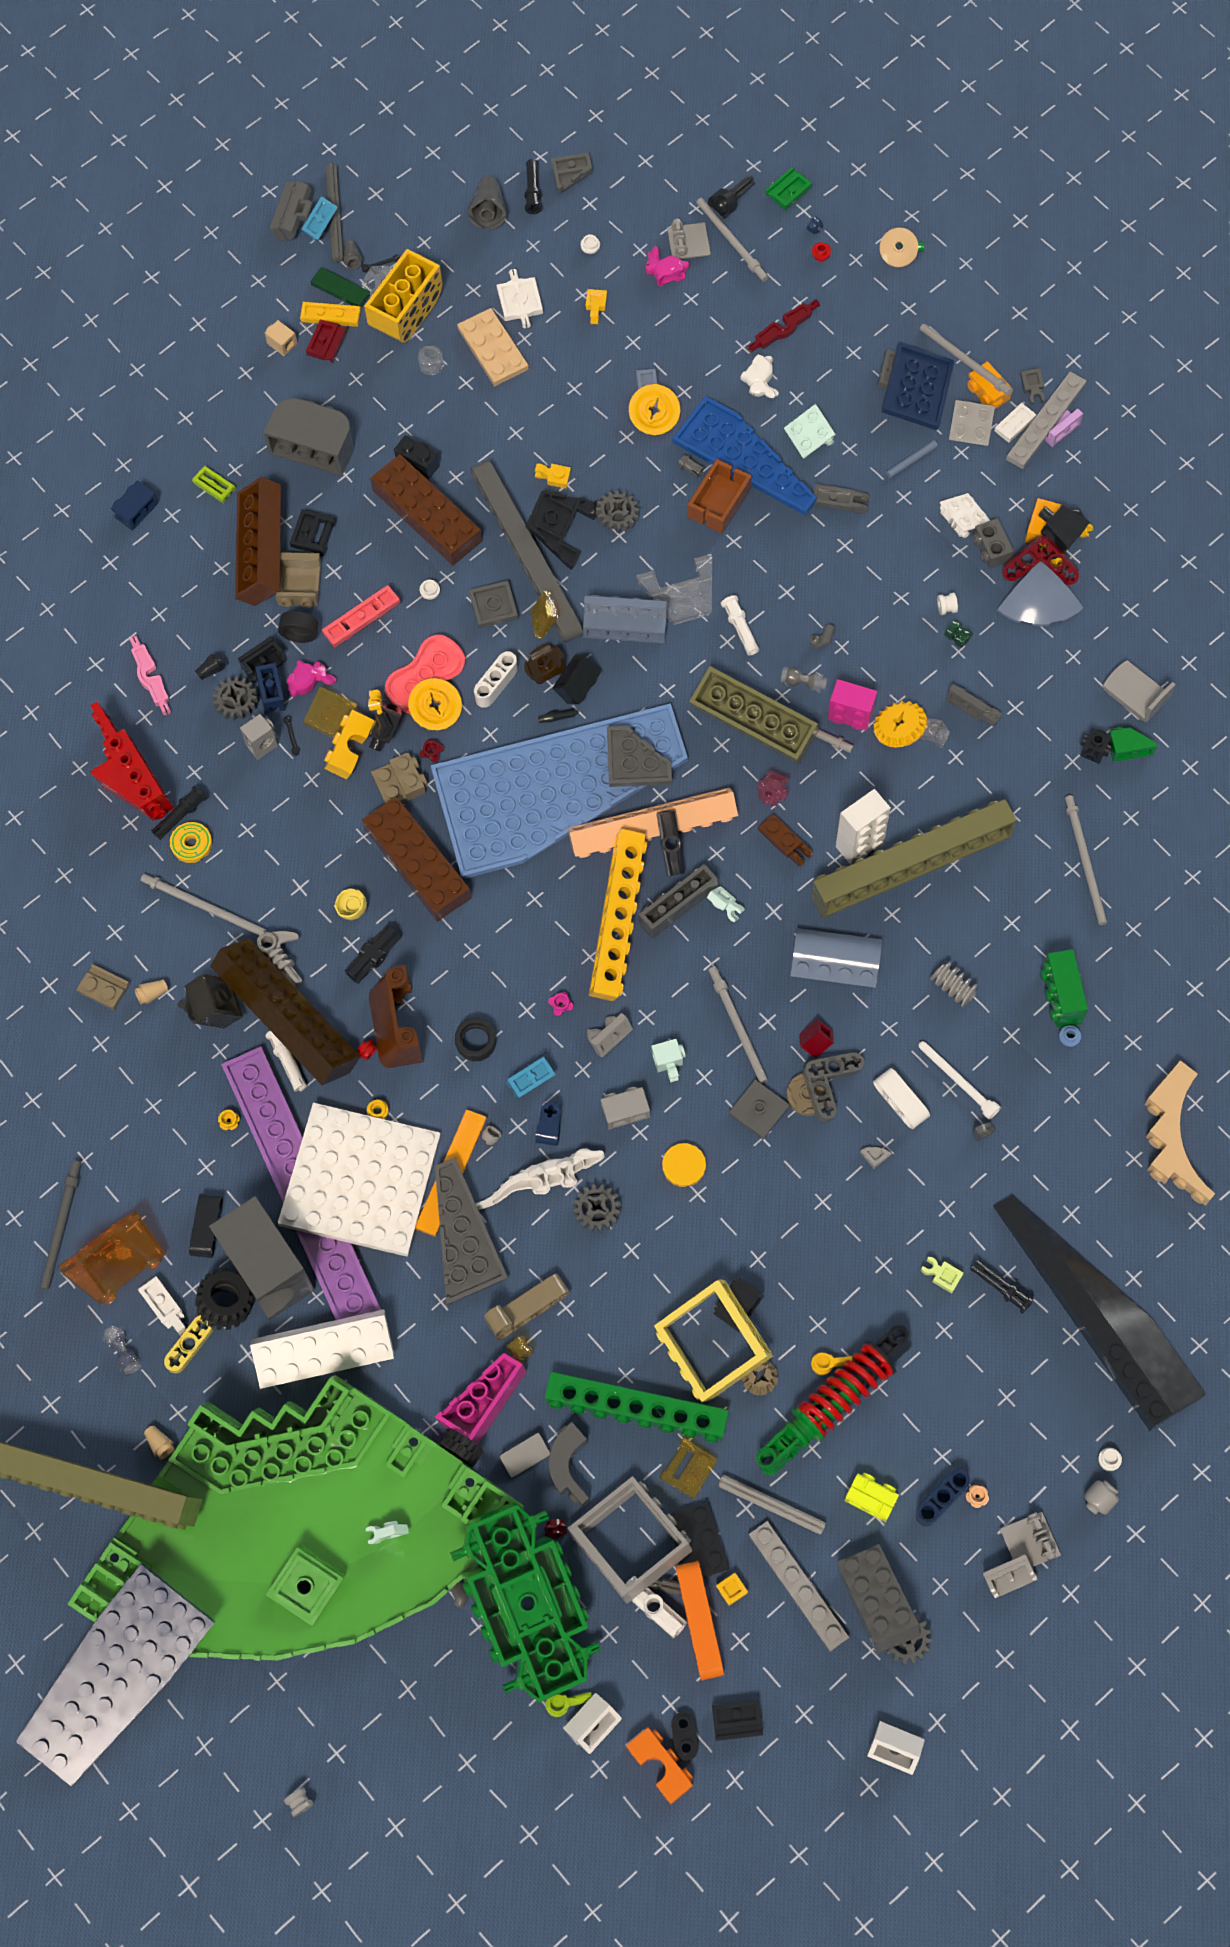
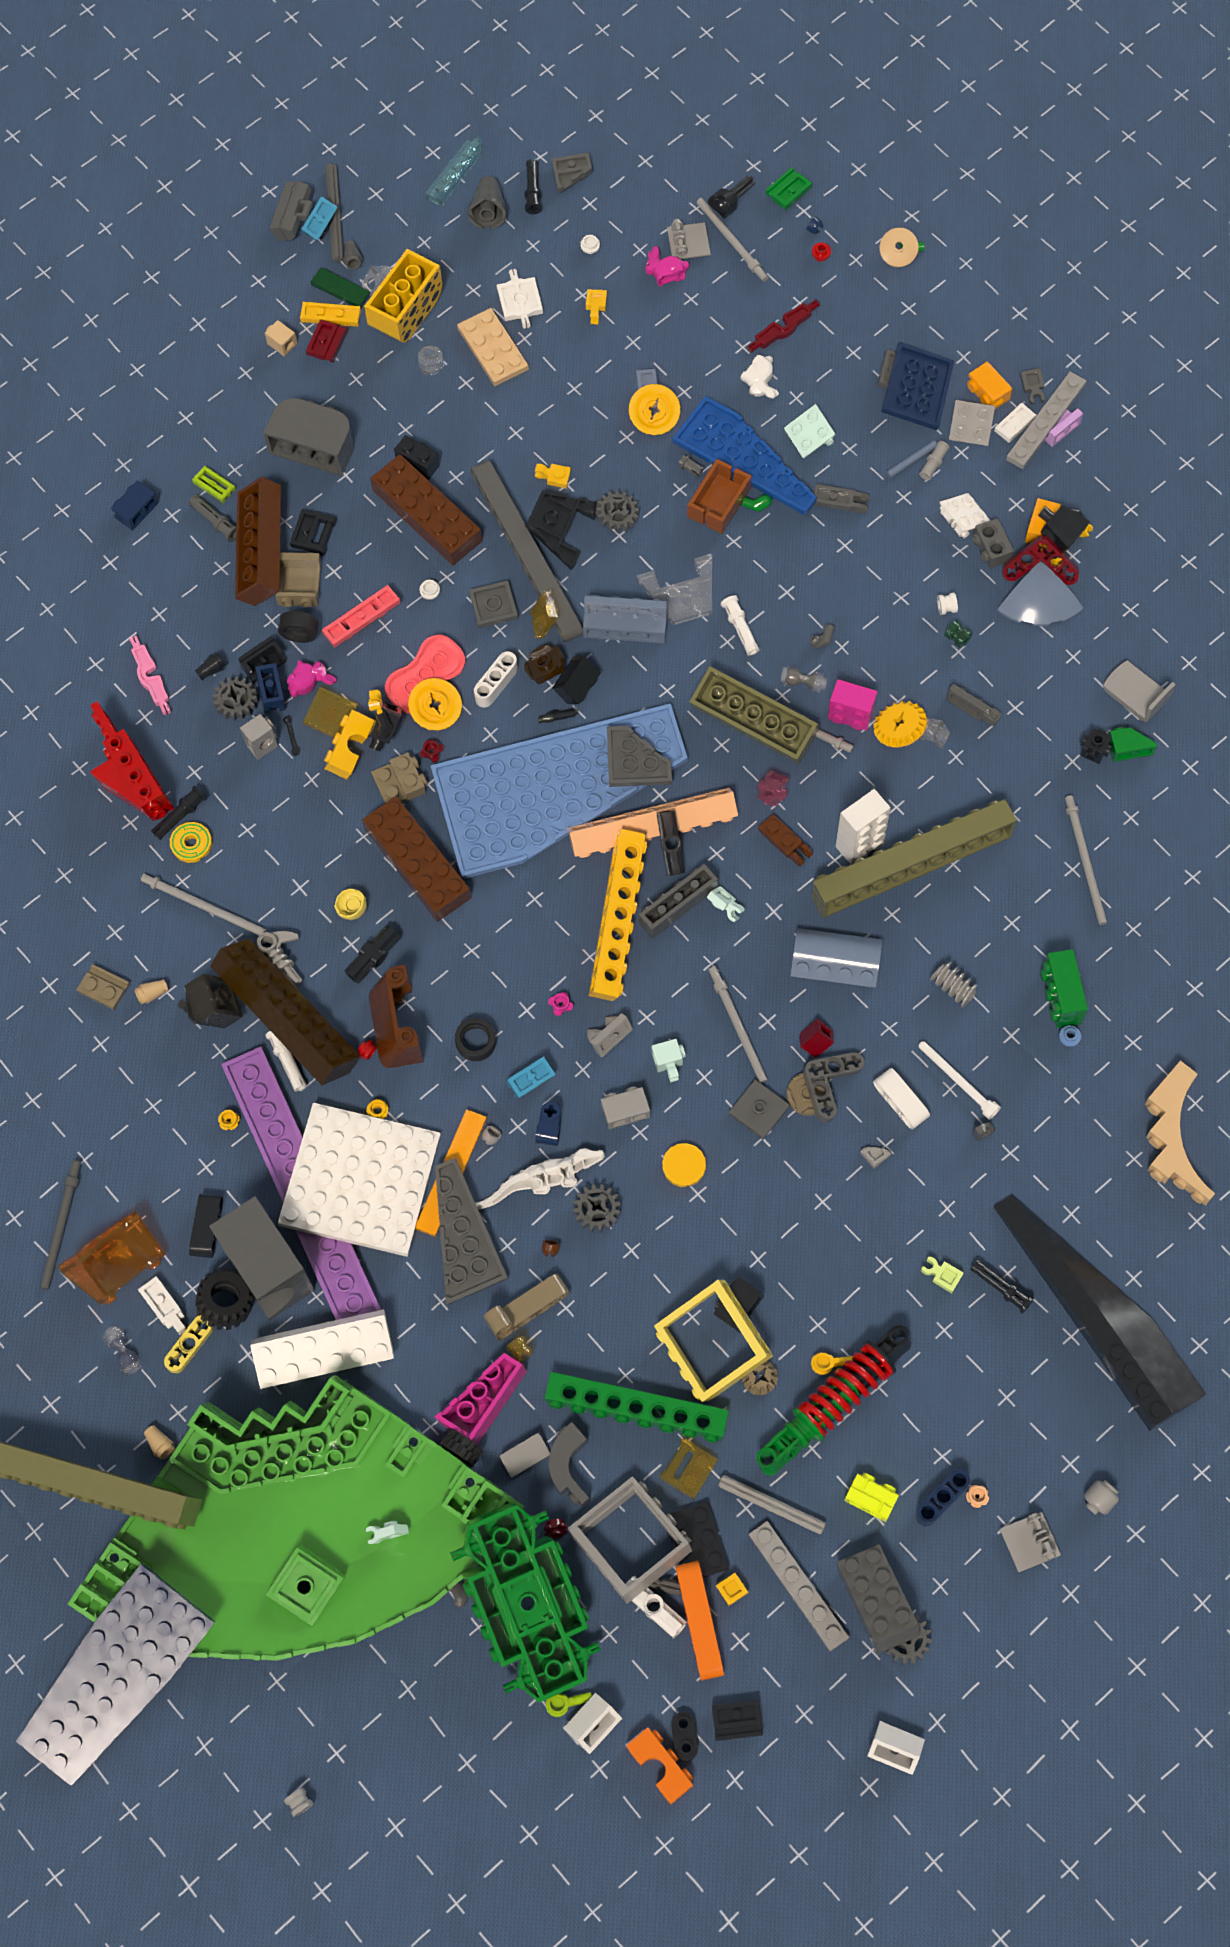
(219, 522): none -> dark grey pin
(365, 268): black hinge -> none
(455, 171): none -> clear light blue fence
(550, 1246): none -> reddish brown hinge
(758, 504): none -> green arm
(934, 460): none -> light grey pin
(1000, 384): light grey bar -> none
(1010, 1576): light grey hinge -> none
(1110, 1459): white plate -> none

